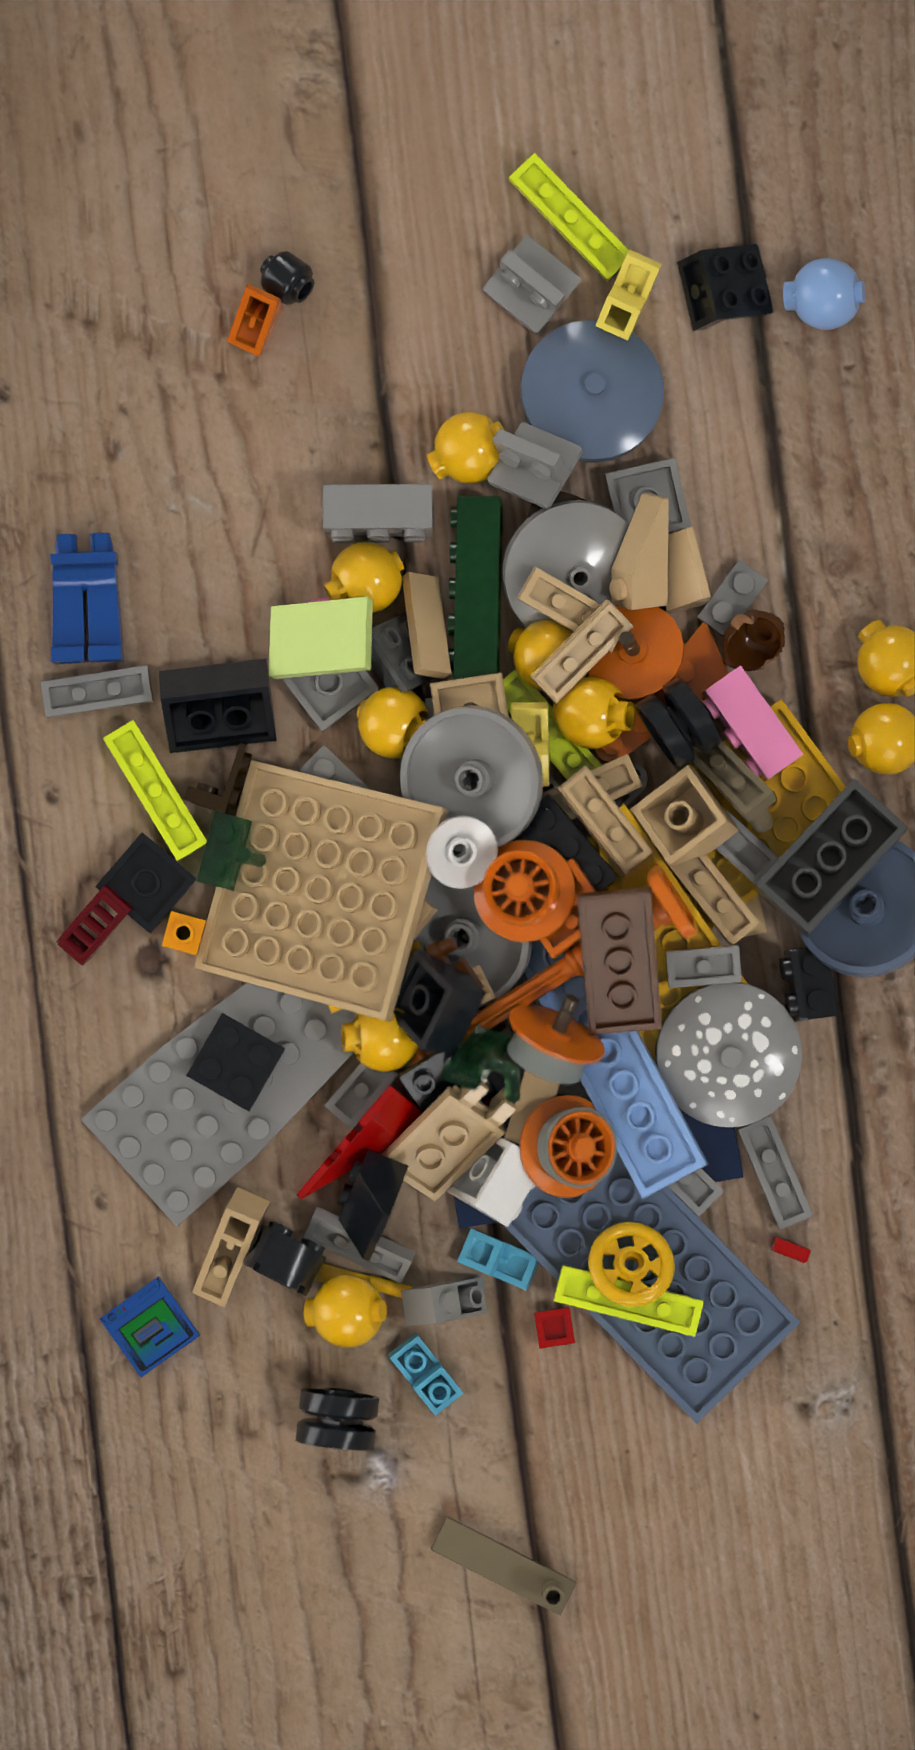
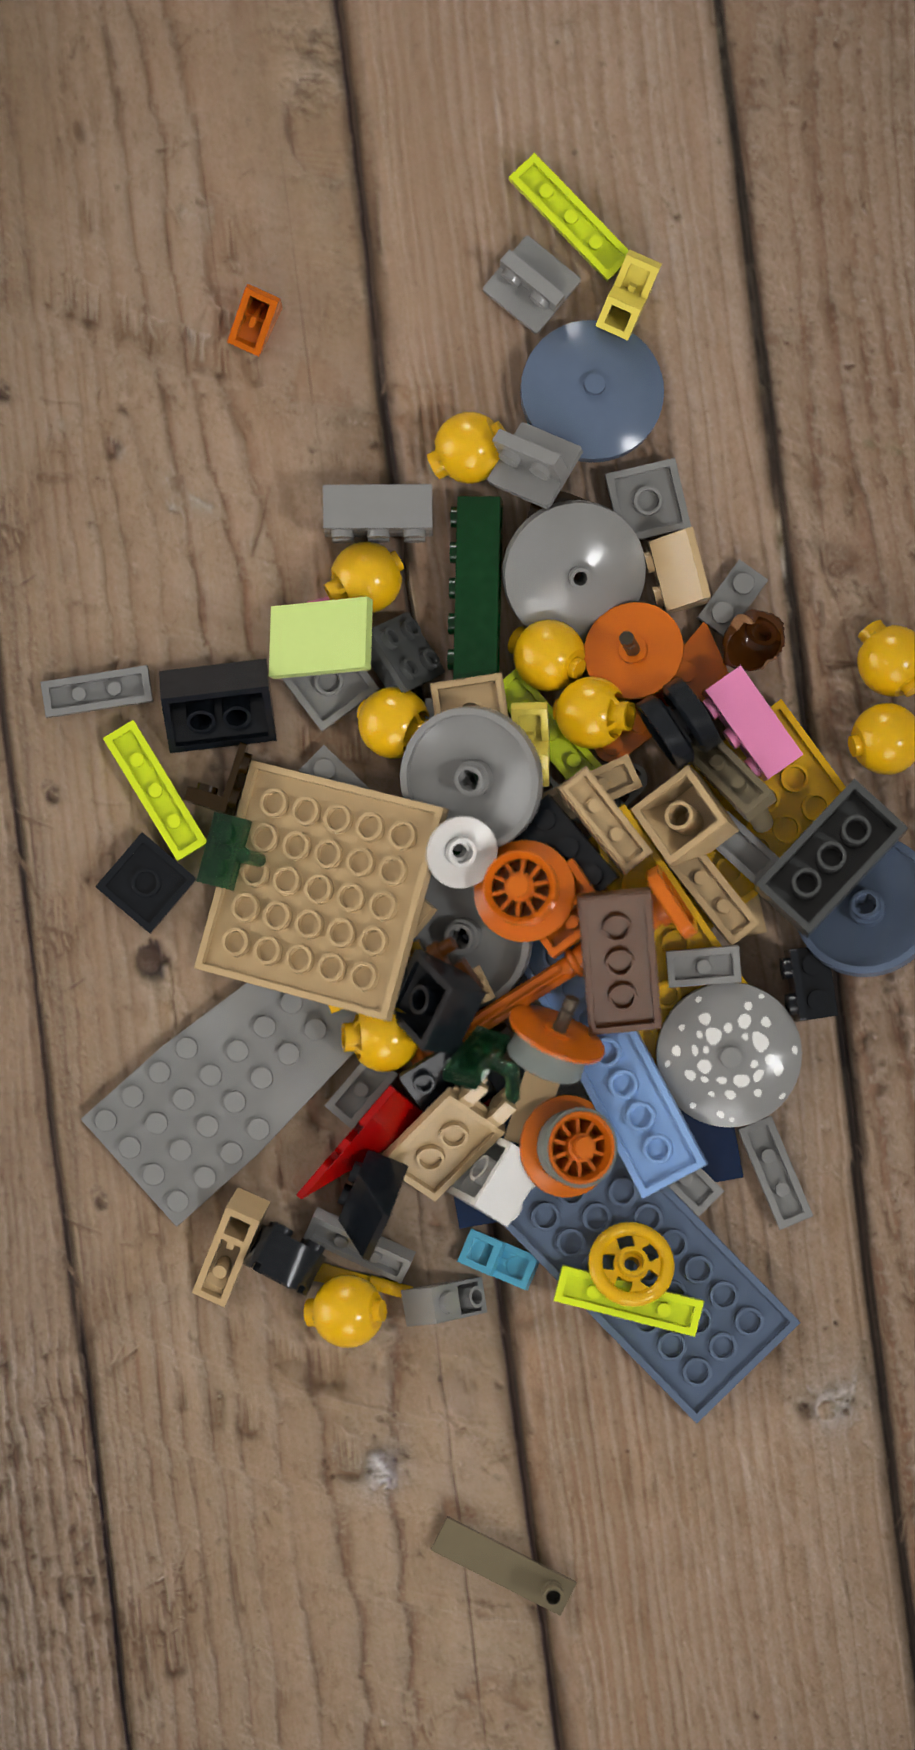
(71, 578): blue hips -> none
(78, 941): dark red slope -> none
(150, 1326): tile -> none
(189, 945): light orange plate -> none
(235, 1062): black plate -> none
(287, 277): black head -> none
(337, 1419): black wheel -> none
(425, 1373): medium azure slope -> none
(426, 625): tan tile -> none
(554, 1327): red plate -> none
(557, 600): tan plate -> none
(581, 651): tan tile -> none
(641, 564): tan slope -> none
(724, 285): black bracket -> none
(790, 1249): red tile -> none
(825, 293): light blue brick -> none

